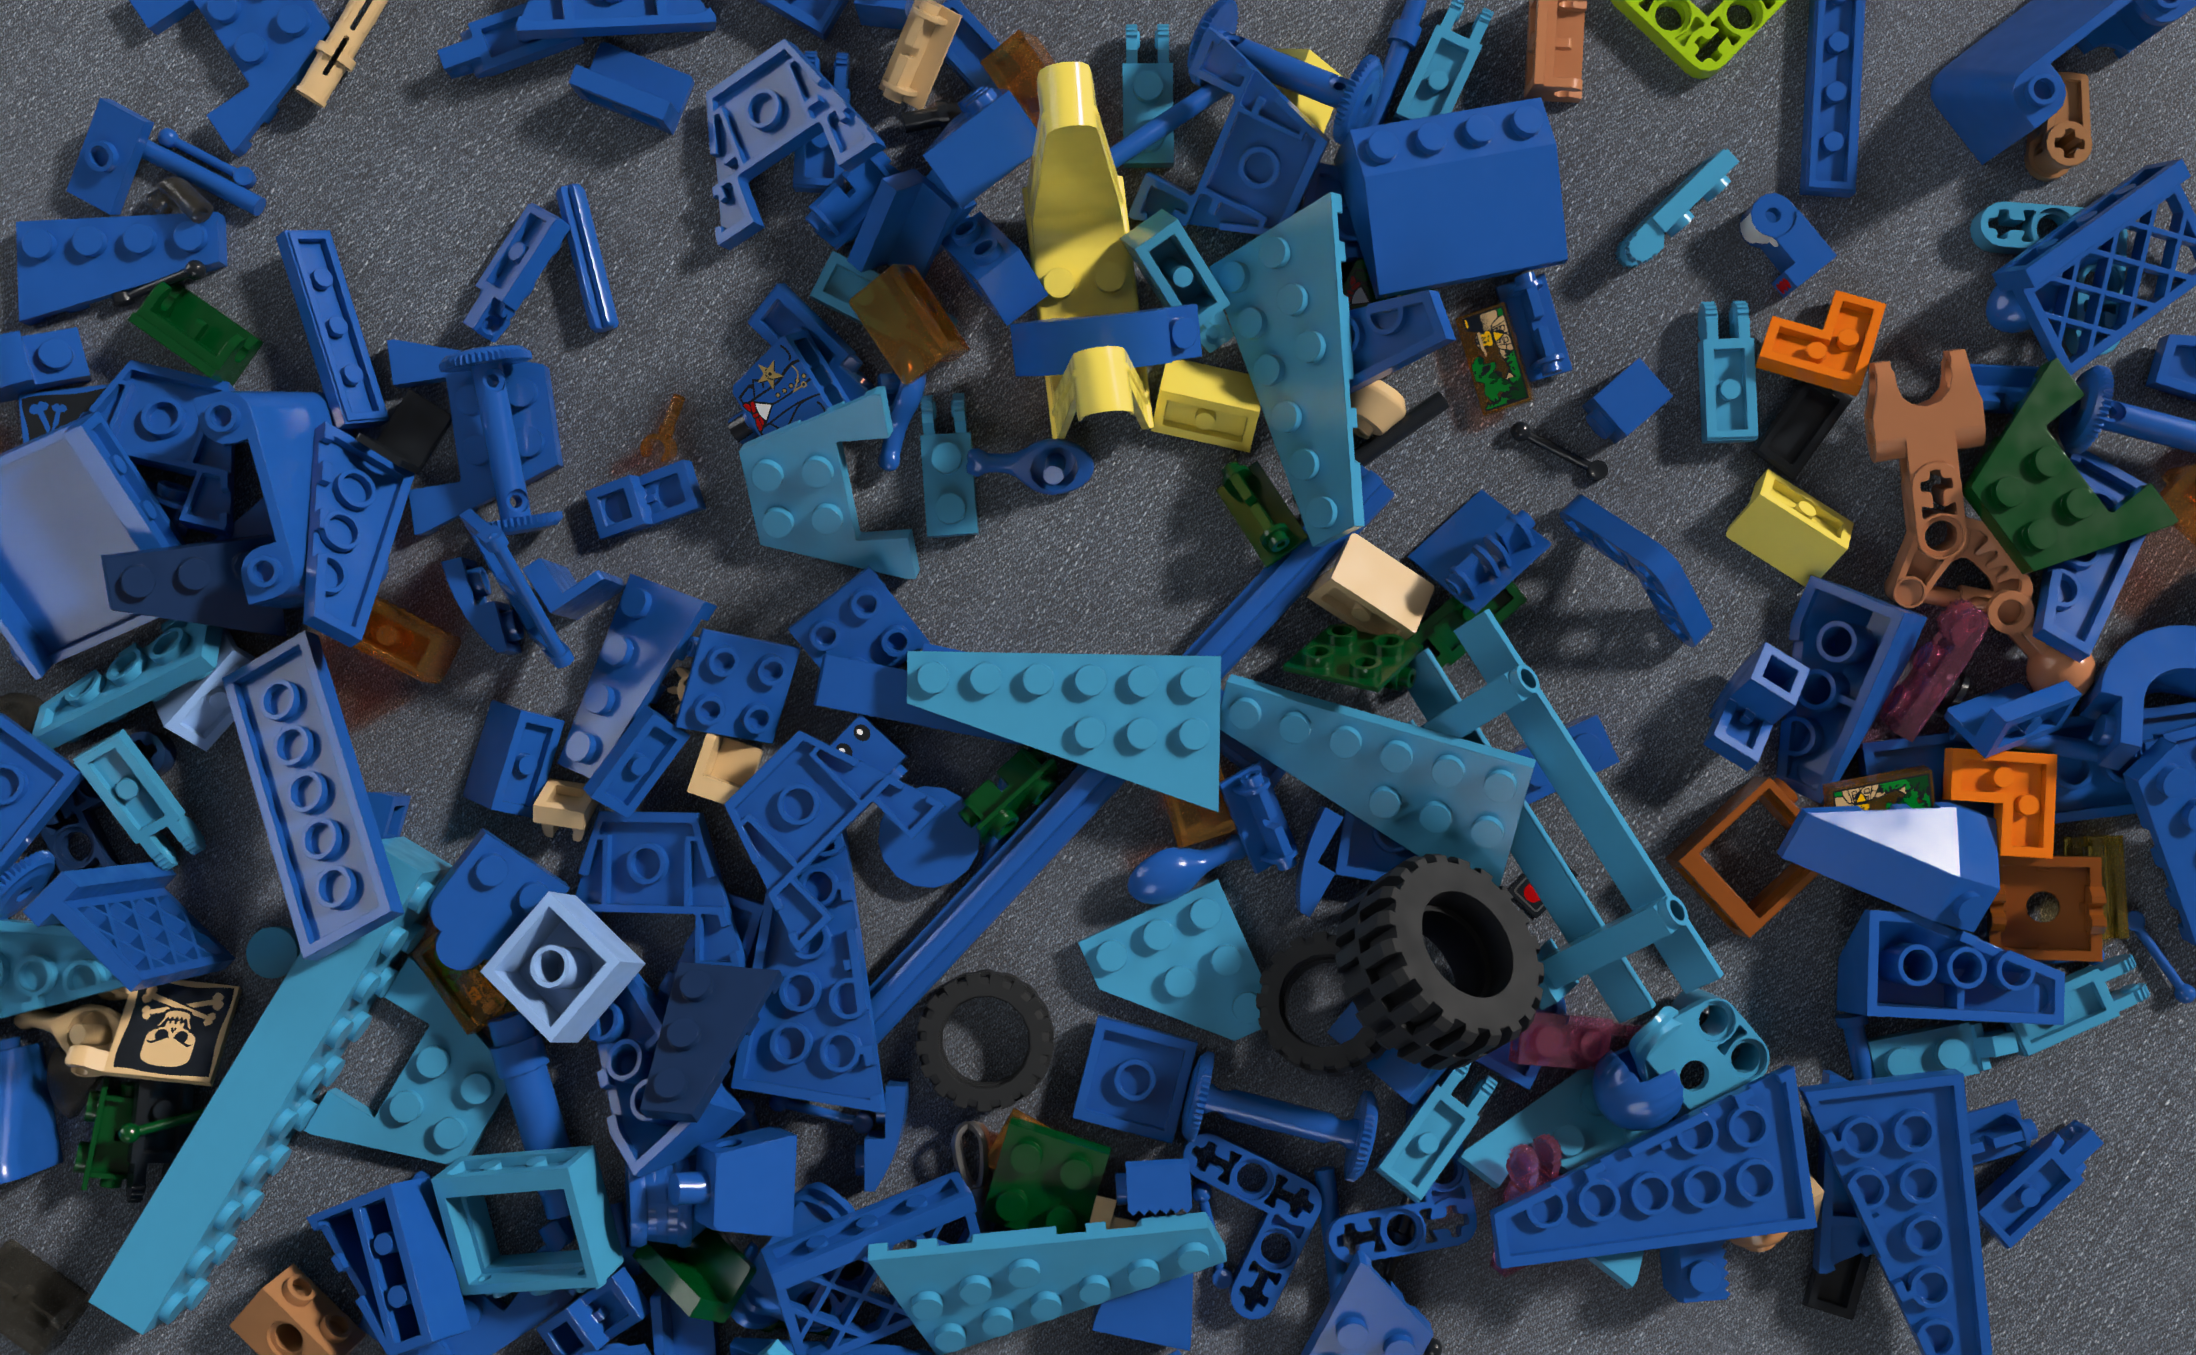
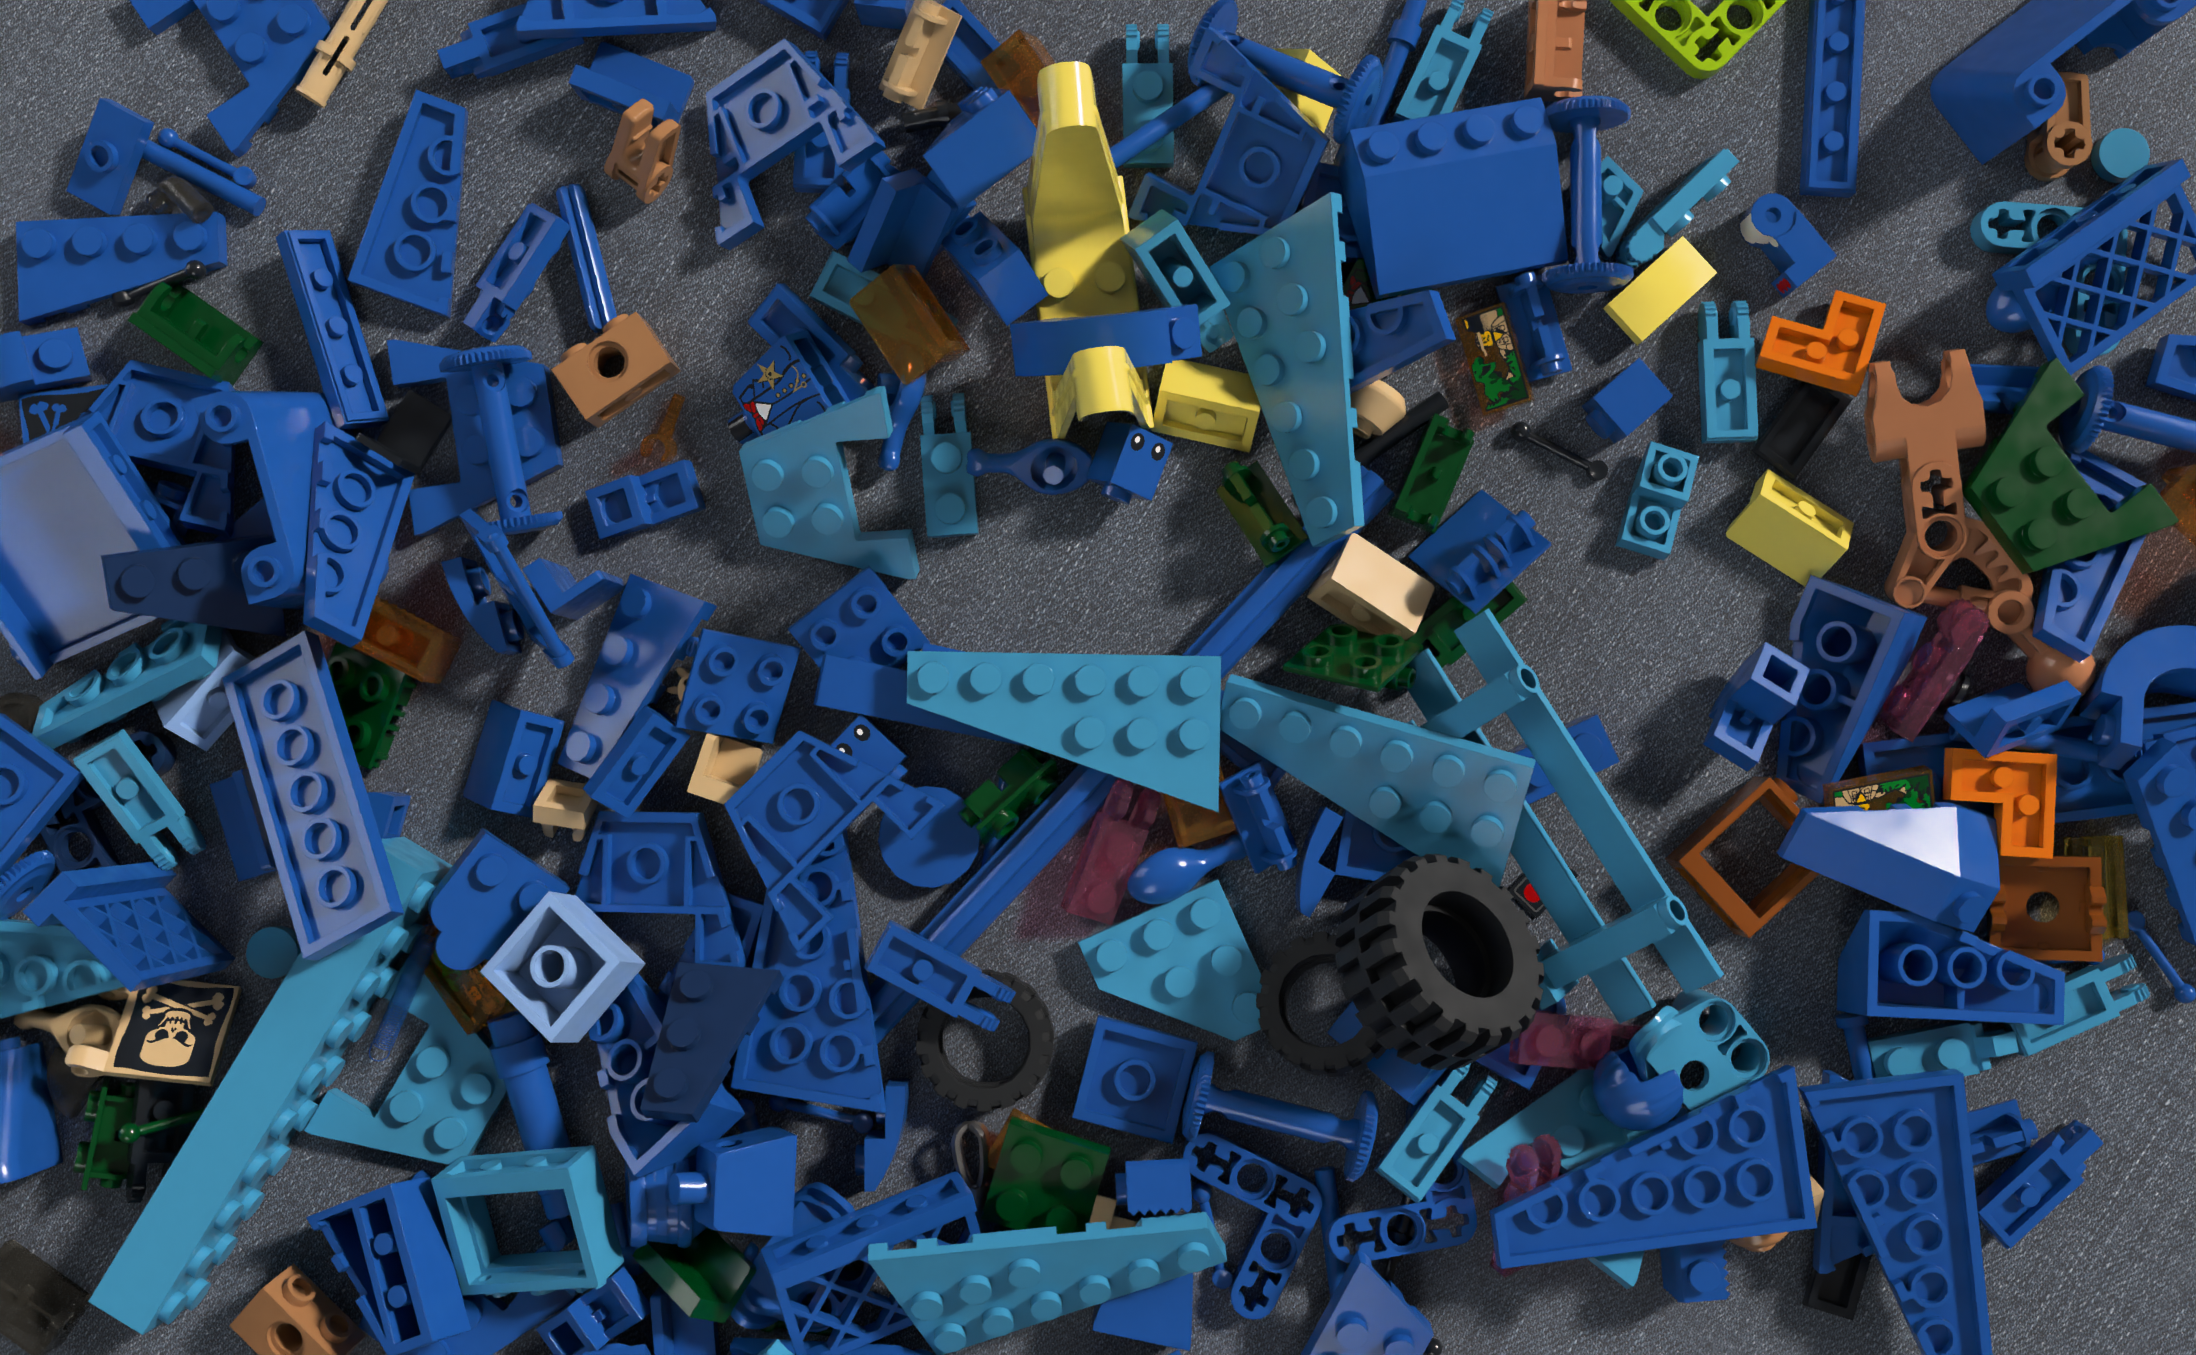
(243, 826): none -> blue panel
(368, 699): none -> dark green hinge
(412, 994): none -> blue piece
(415, 219): none -> blue wing
(643, 157): none -> medium nougat piece
(644, 369): none -> medium nougat brick
(934, 974): none -> blue hinge
(1110, 853): none -> clear pink hinge
(1128, 462): none -> blue brick
(1431, 474): none -> dark green hinge
(1583, 119): none -> blue hose
(1619, 201): none -> dark azure piece
(1648, 560): blue beam -> none
(1656, 500): none -> dark azure slope
(1660, 290): none -> light yellow slope
(2120, 154): none -> dark azure tile

